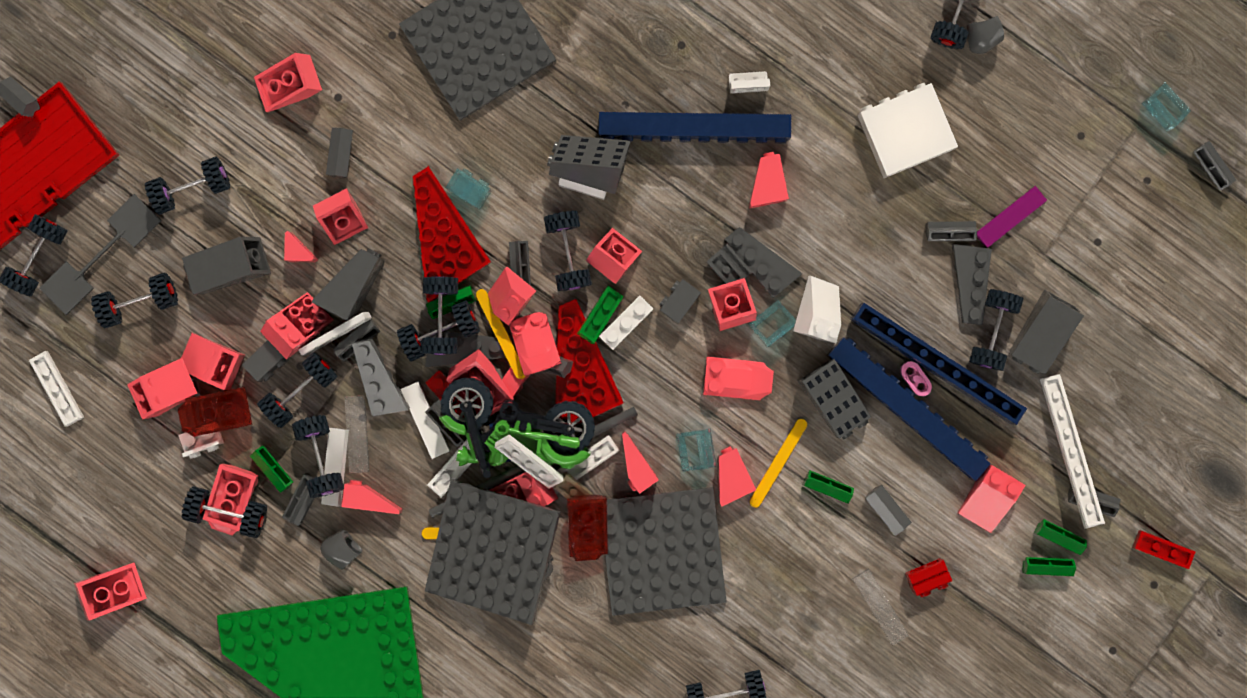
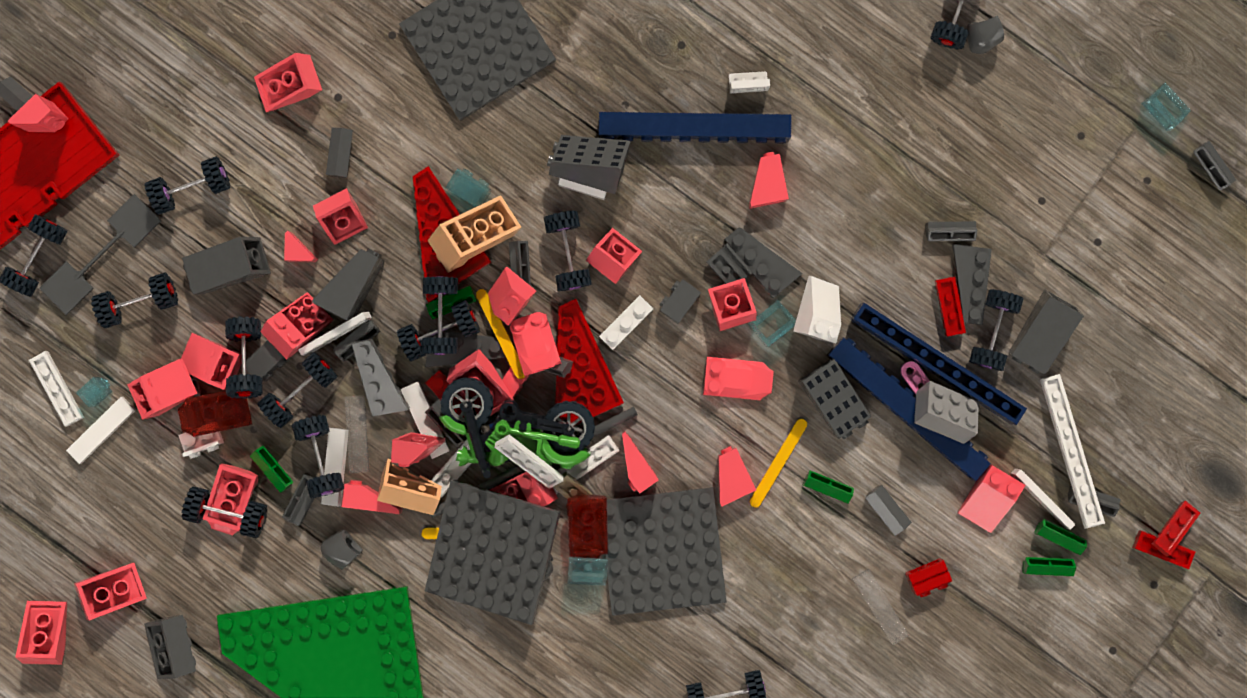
(39, 116): none -> coral slope
(43, 633): none -> coral slope
(94, 391): none -> clear light blue brick
(101, 430): none -> white tile
(170, 647): none -> dark grey slope
(244, 384): none -> black axle
(407, 490): none -> light nougat wedge
(413, 448): none -> coral slope
(473, 233): none -> light nougat hinge
(587, 571): none -> clear light blue brick
(600, 315): green plate -> none
(705, 449): clear light blue tile -> none
(907, 129): white brick -> none
(946, 412): none -> light grey brick
(950, 306): none -> red plate
(1011, 216): magenta tile -> none
(1043, 499): none -> white tile
(1175, 528): none -> red plate

